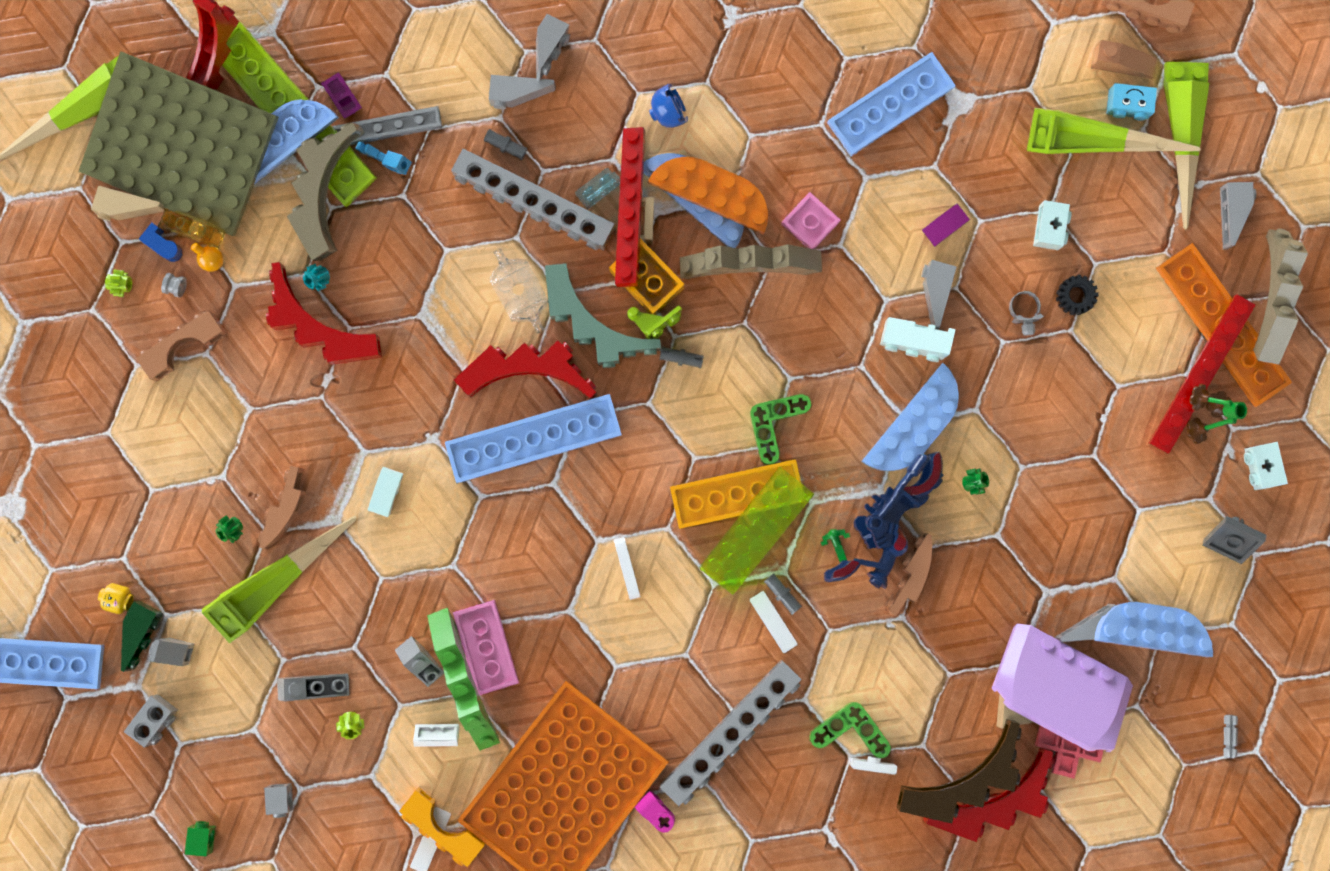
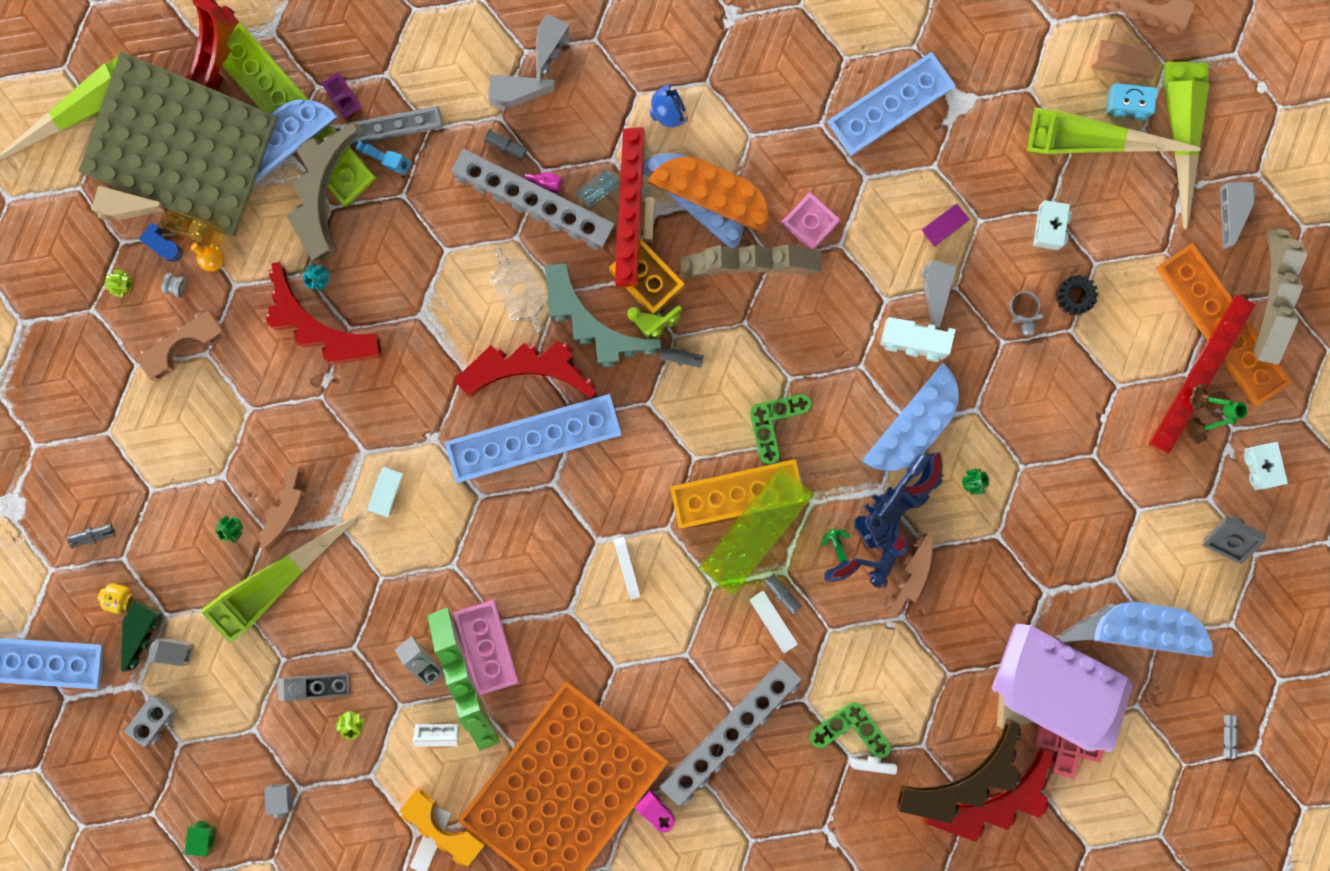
(91, 535): none -> dark grey pin
(547, 181): none -> dark pink piece

